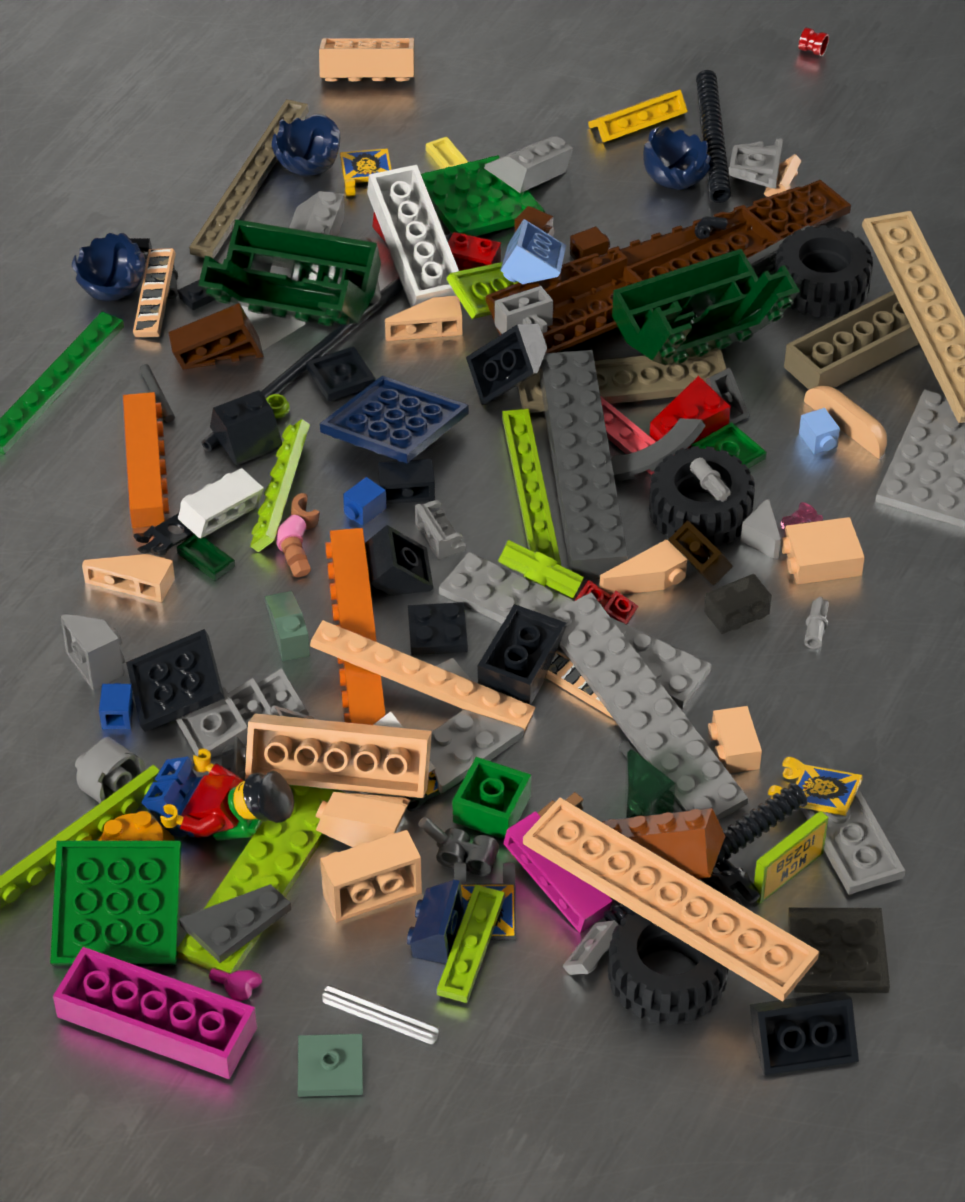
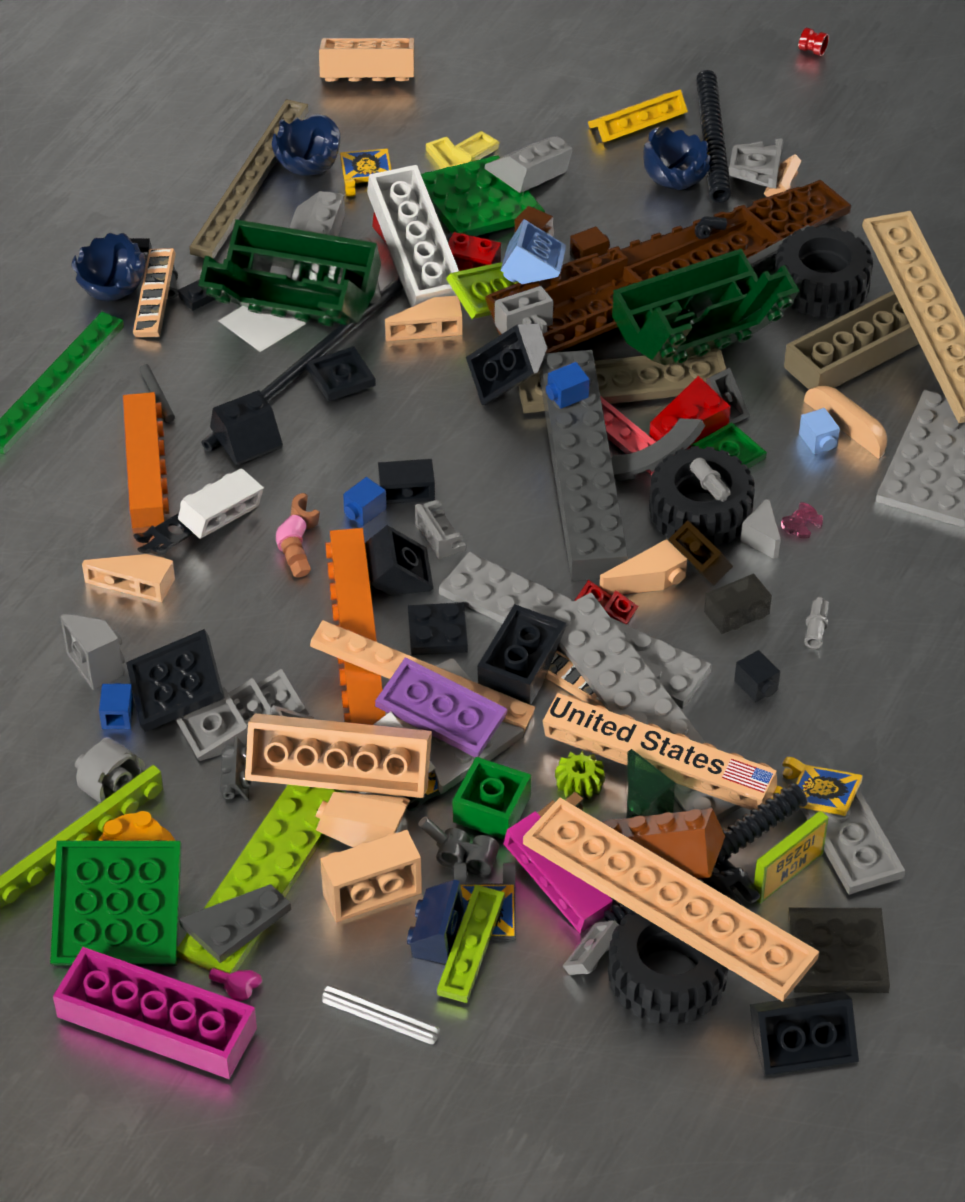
(206, 557): dark green tile -> none
(215, 338): reddish brown wedge -> none
(217, 801): piece -> none
(279, 405): lime plate -> none
(280, 484): lime plate -> none
(288, 625): sand green slope -> none
(330, 1065): sand green plate -> none
(394, 419): dark blue plate -> none
(441, 707): none -> medium lavender plate
(475, 147): none -> light yellow tile
(530, 483): lime plate -> none
(540, 569): lime piece -> none
(567, 385): none -> blue brick
(580, 775): none -> lime gear
(675, 755): none -> light nougat brick
(735, 739): light nougat brick -> none
(757, 676): none -> black brick
(822, 551): light nougat brick -> none

